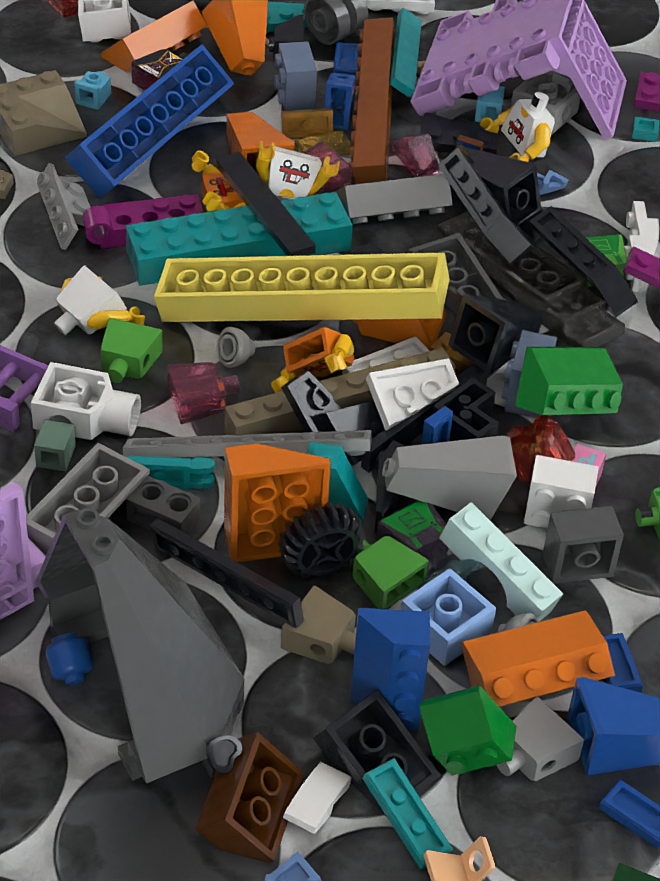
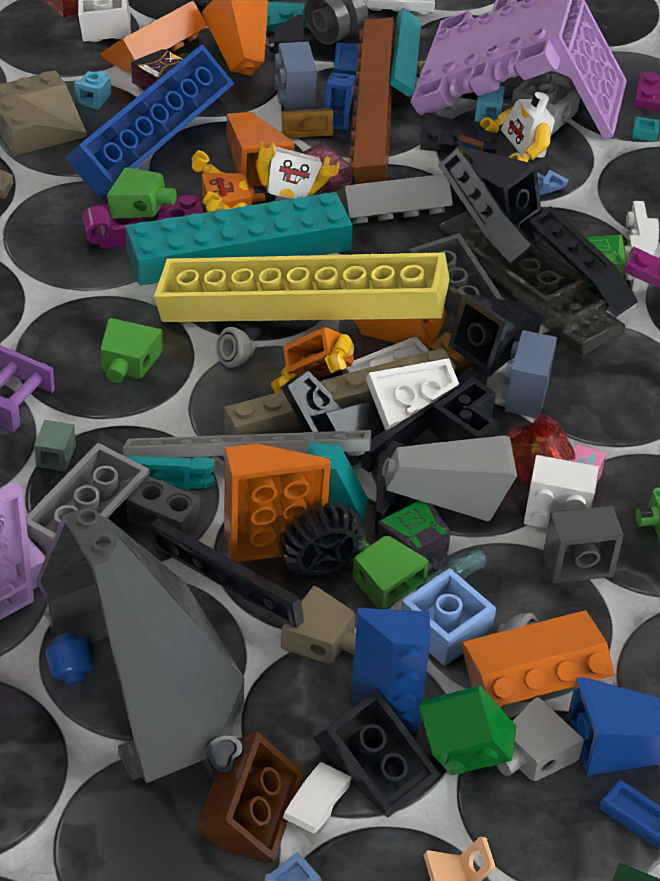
(64, 204): light grey bracket -> none
(85, 400): white brick -> none
(91, 303): white torso -> none
(139, 194): none -> bright green torso
(199, 389): clear pink torso -> none
(265, 205): black tile -> none
(335, 140): clear yellow plate -> none
(406, 811): teal tile -> none
(417, 154): clear pink slope -> none
(438, 427): blue tile -> none
(475, 537): light aqua arch -> none
(568, 381): green slope -> none
(623, 664): blue tile -> none

